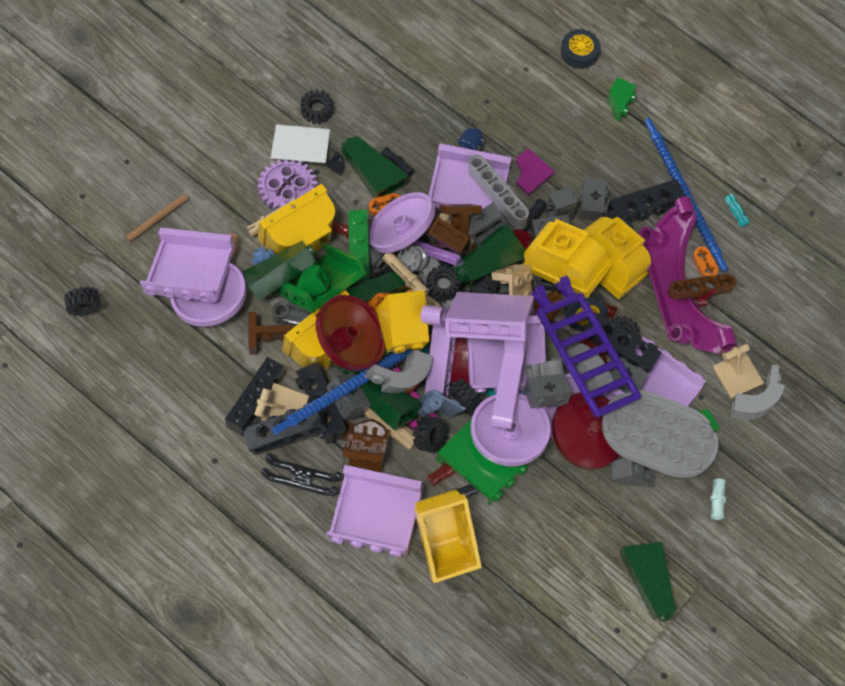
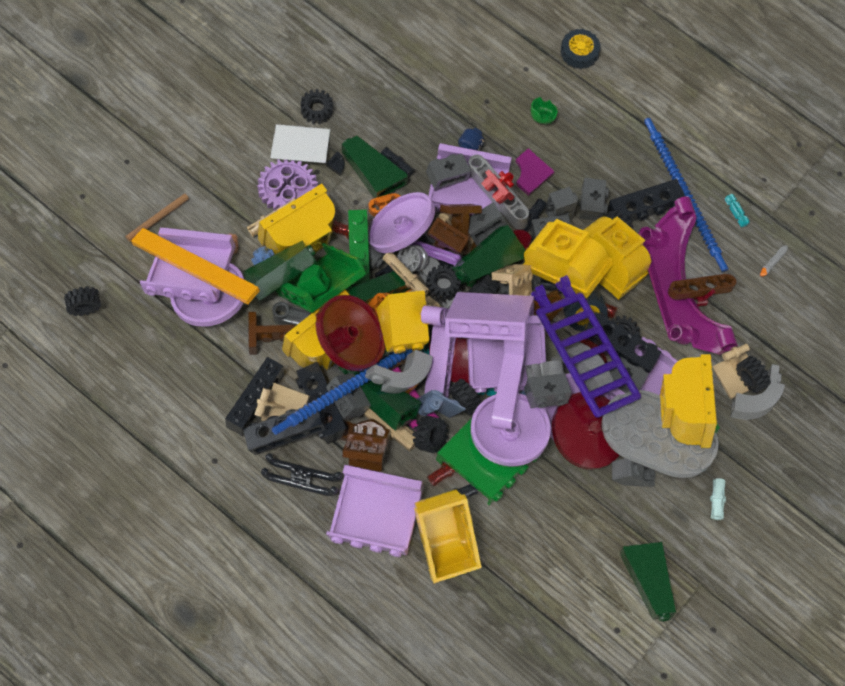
(195, 266): none -> light orange tile
(448, 171): none -> dark grey brick
(492, 181): none -> red hips
(543, 111): none -> green hair
(620, 96): green slope -> none
(687, 404): none -> yellow container
(708, 261): orange beam -> none
(753, 374): none -> black tyre
(772, 262): none -> light grey piece

